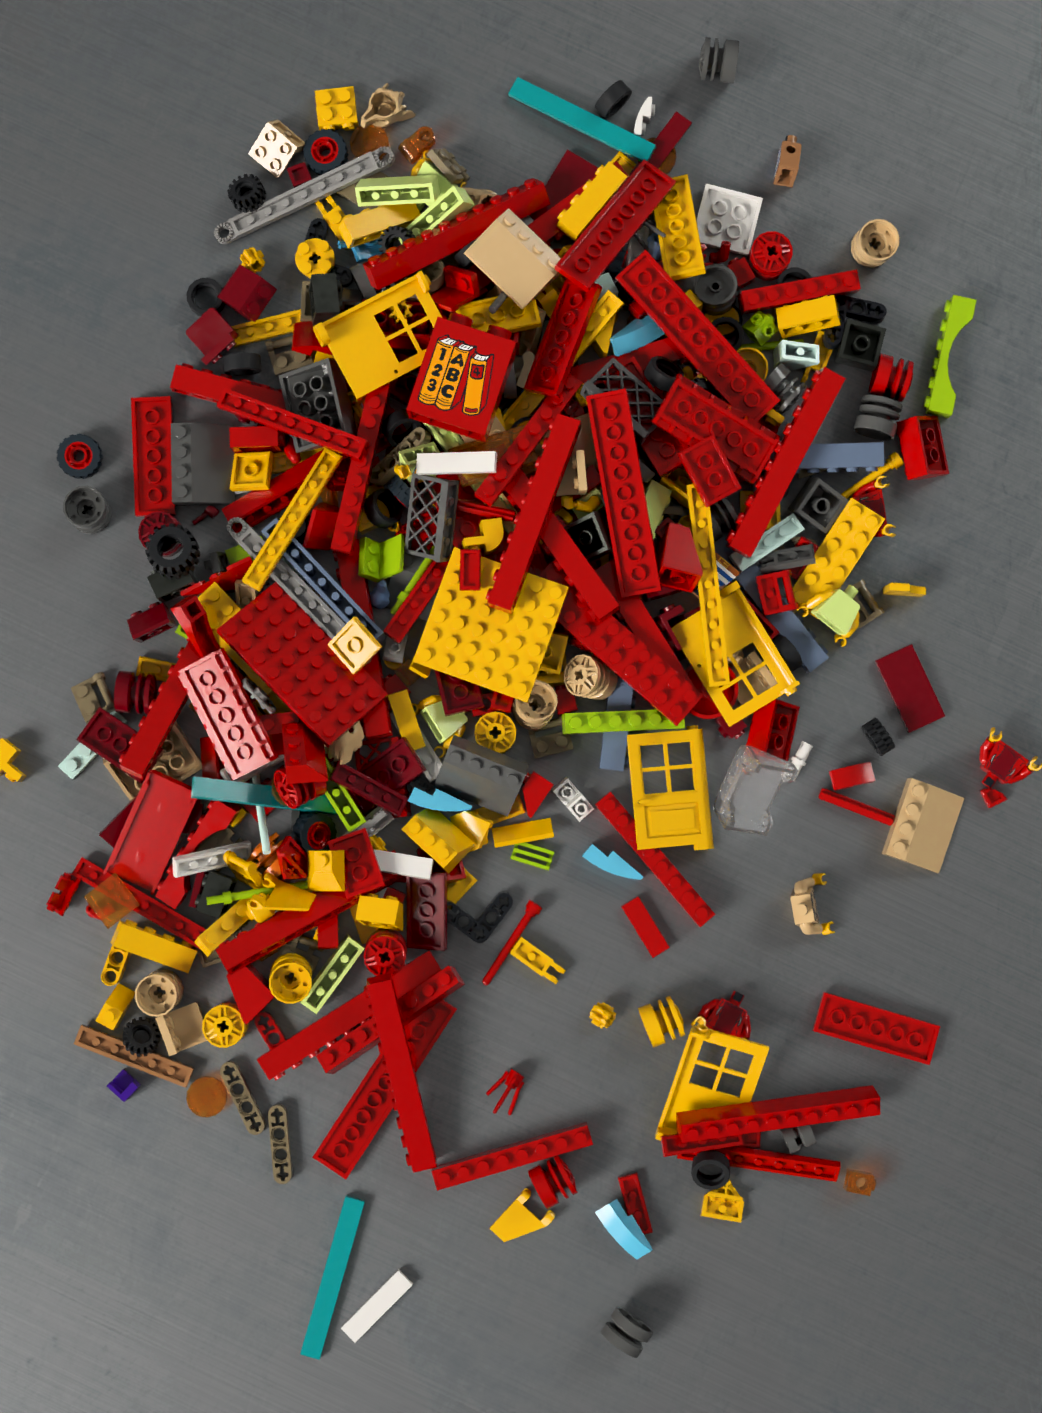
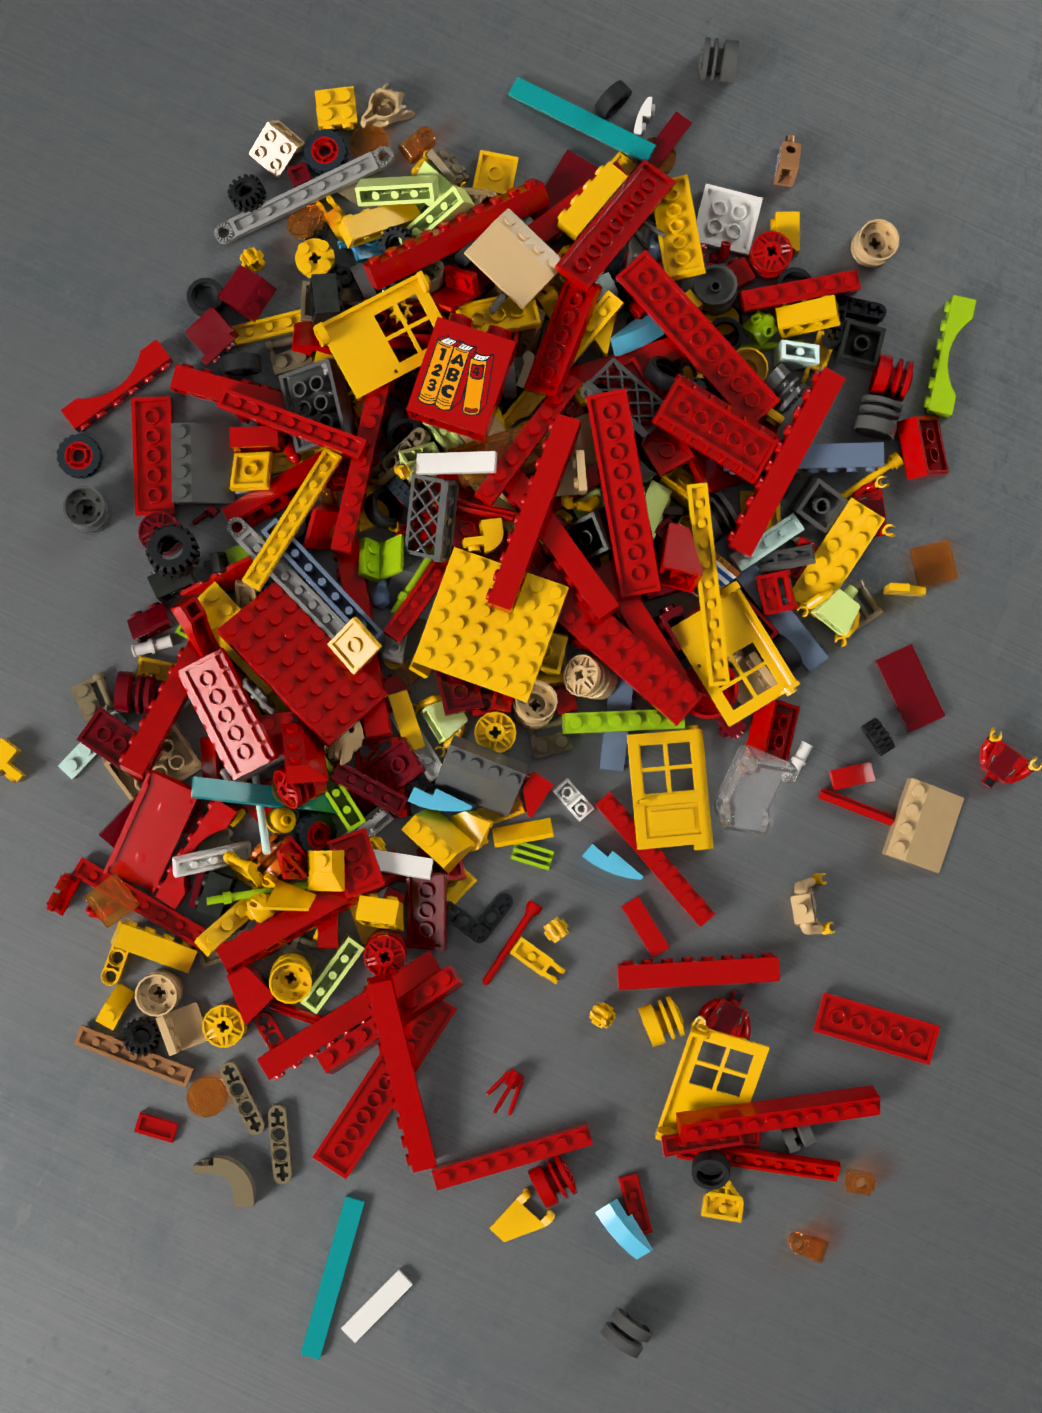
(84, 411): none -> red arch
(124, 1085): dark purple panel -> none
(151, 646): none -> white pin
(156, 1127): none -> red tile
(235, 1172): none -> dark tan arch
(281, 820): none -> yellow head
(294, 1012): none -> red axle
(305, 221): none -> clear orange tile
(470, 569): red tile -> none
(495, 172): none -> yellow plate
(556, 929): none -> yellow gear
(698, 972): none -> red brick
(709, 470): red tile -> none
(789, 225): none -> yellow slope
(811, 1246): none -> clear orange piece
(933, 563): none -> clear orange tile
(992, 797): red tile -> none

